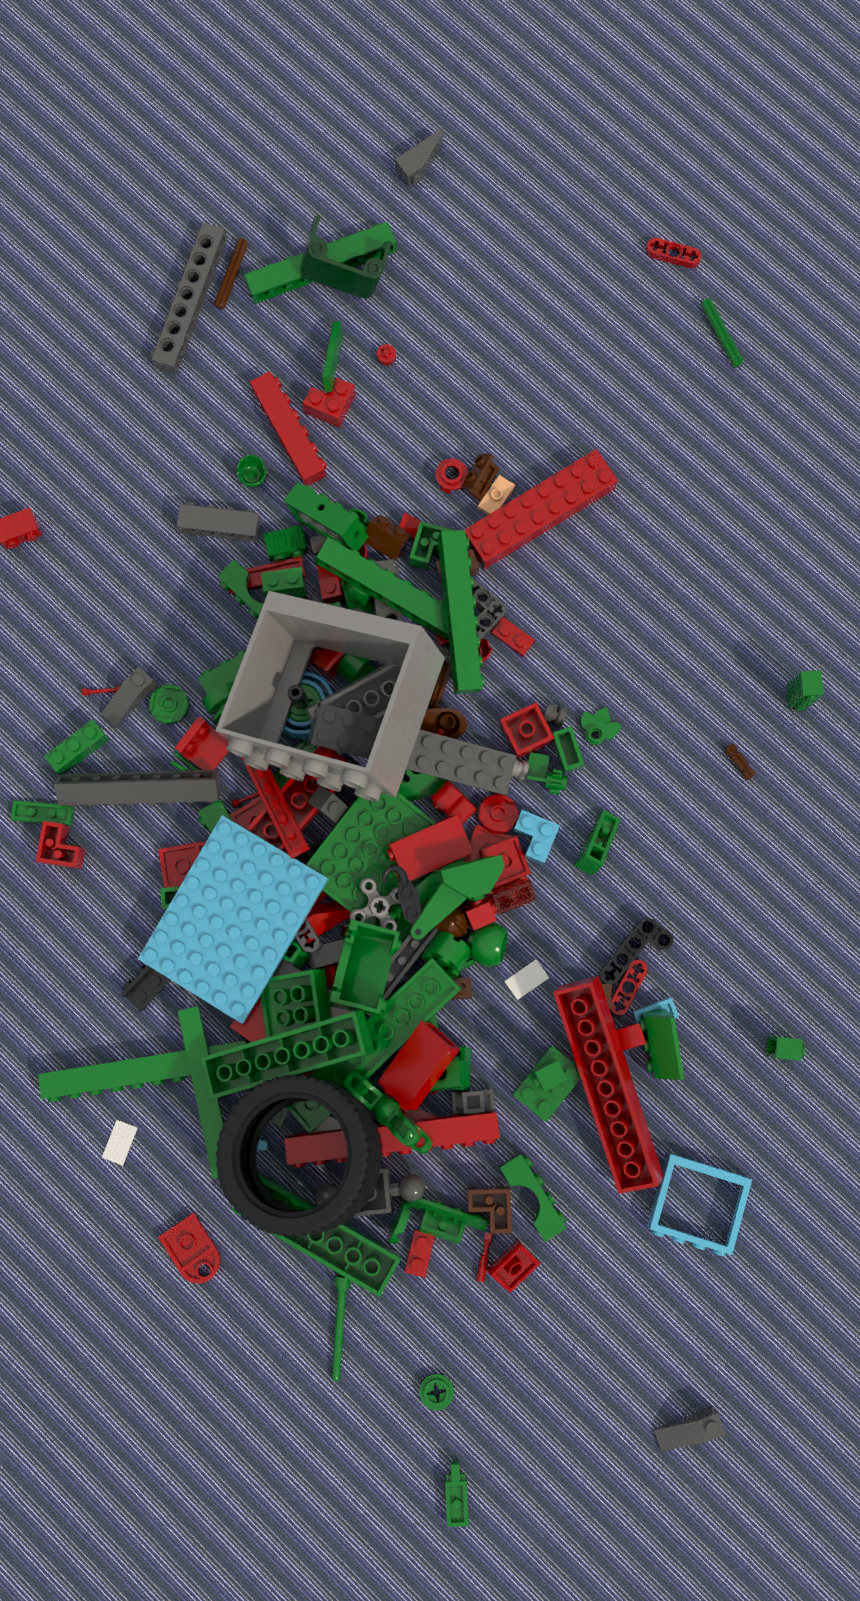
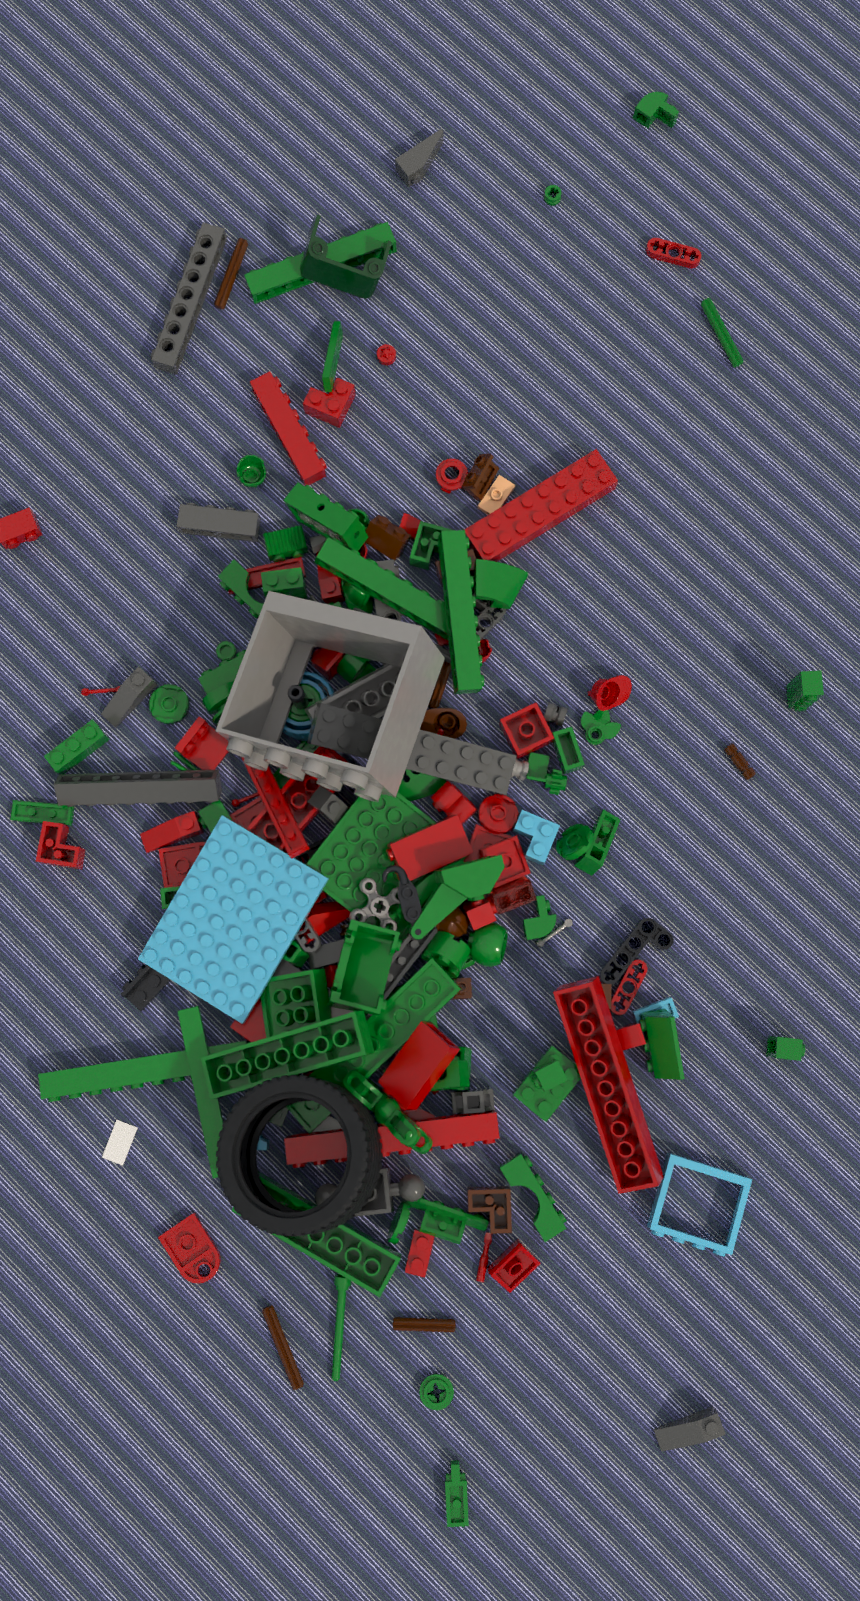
(172, 832): none -> red slope
(226, 650): none -> green tile
(283, 1347): none -> reddish brown axle
(424, 1324): none -> reddish brown axle
(497, 582): none -> green slope
(513, 637): red plate -> none
(526, 979): white sticker -> none
(543, 924): none -> green brick
(552, 189): none -> green bush
(567, 923): none -> light grey hinge
(575, 842): none -> green tile
(610, 692): none -> red piece
(655, 106): none -> green brick

